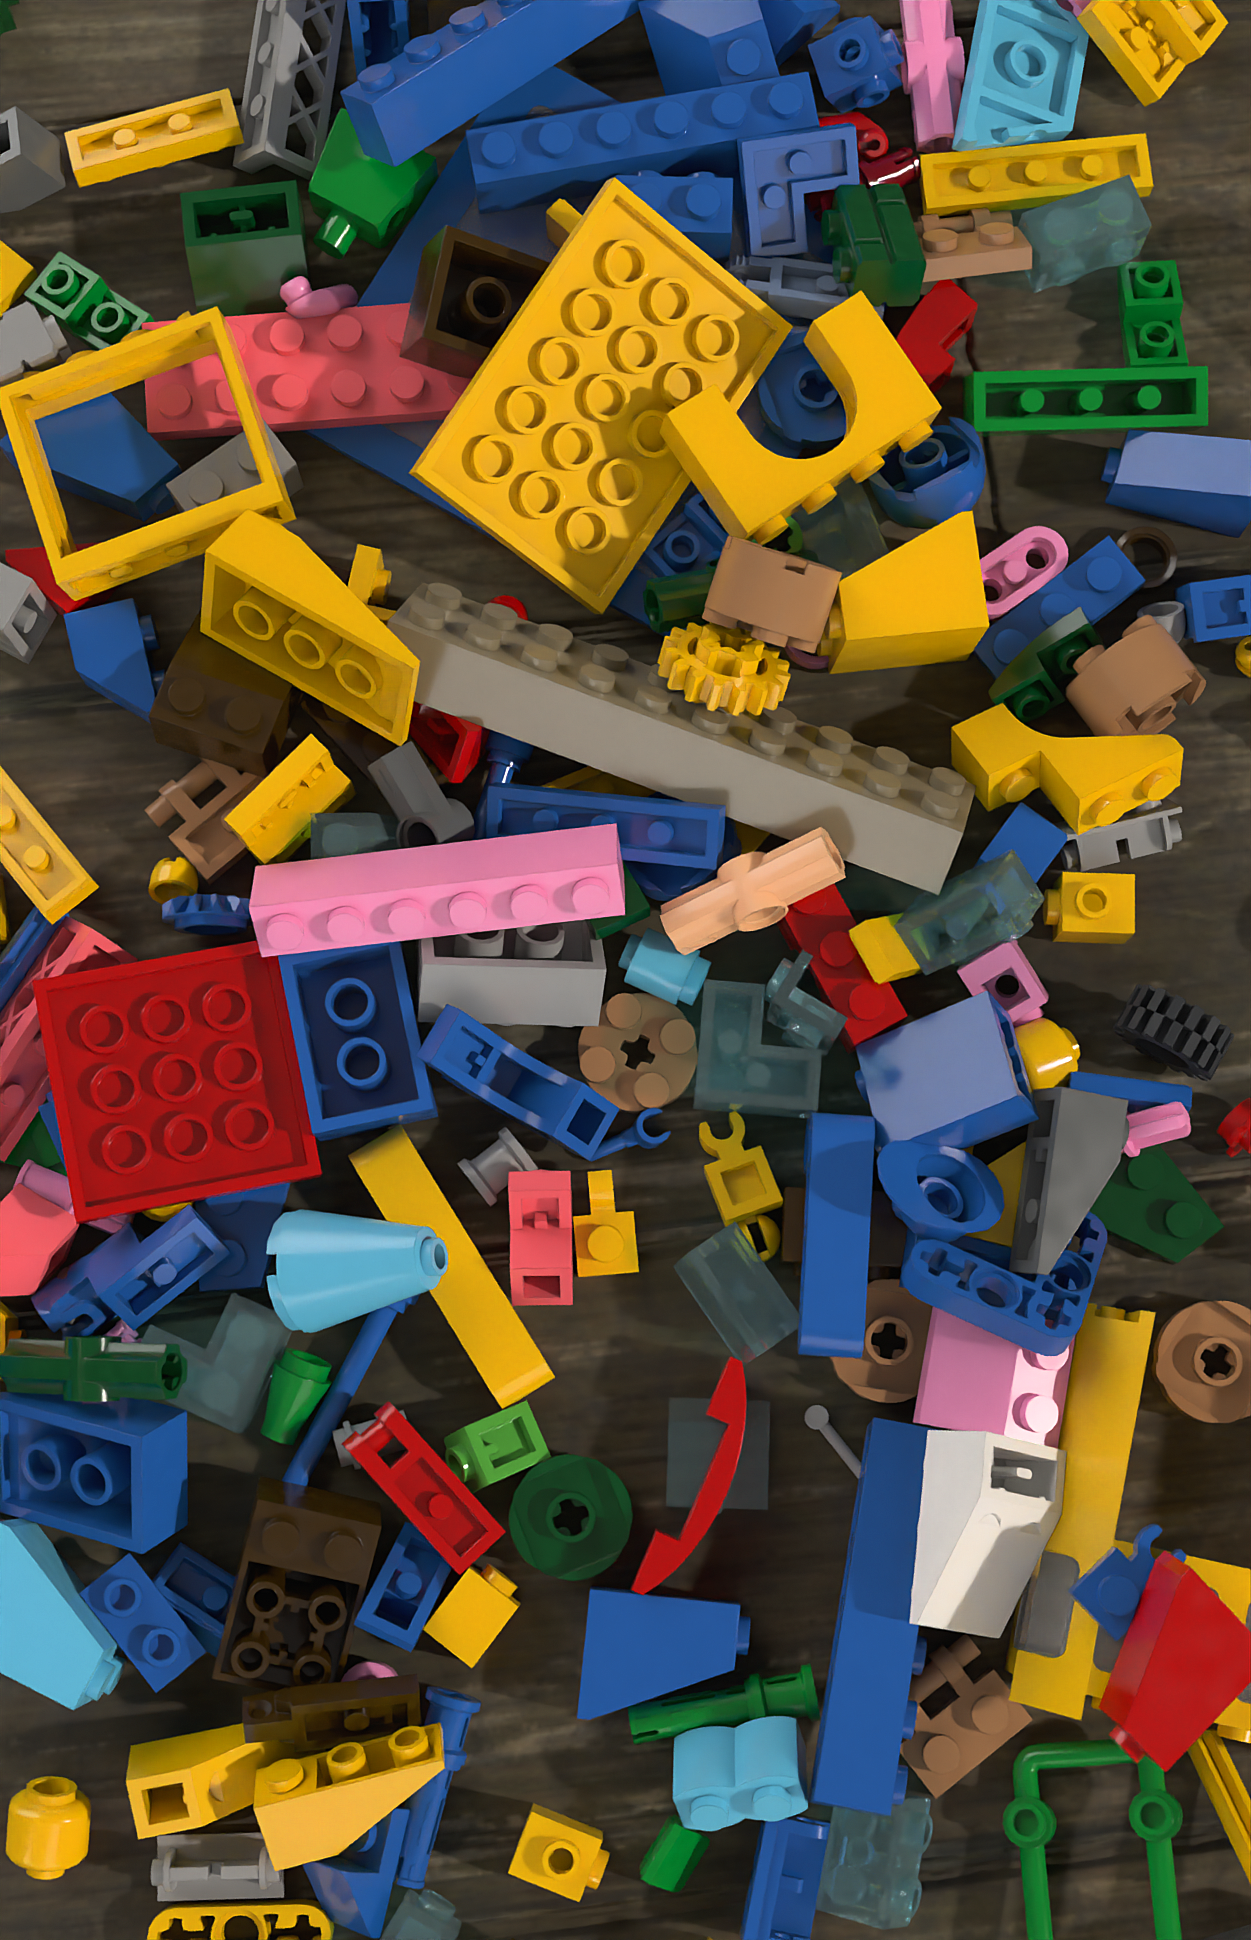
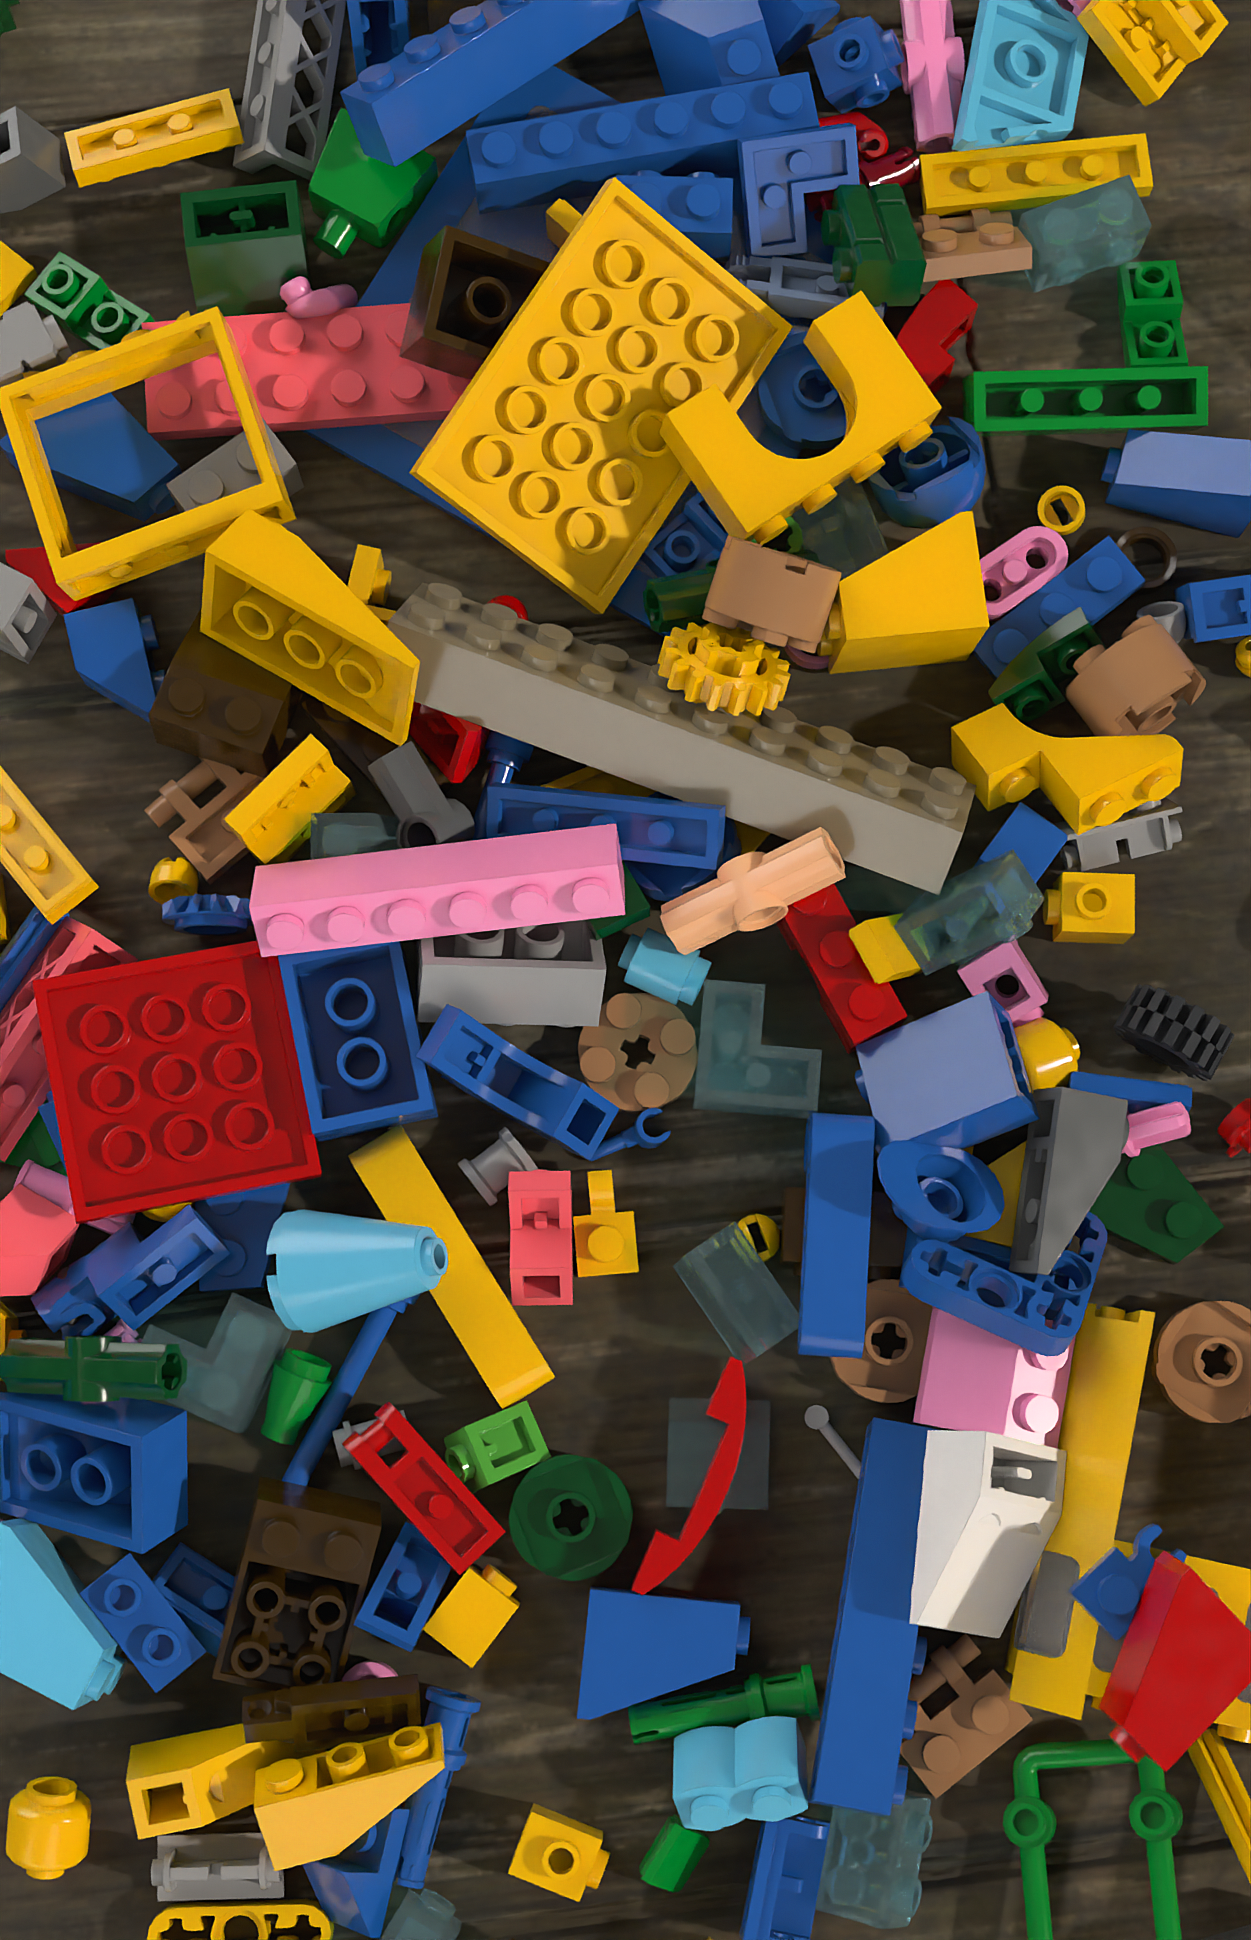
(739, 1178): yellow plate -> none
(801, 1016): clear light blue bracket -> none
(1073, 504): none -> yellow hinge

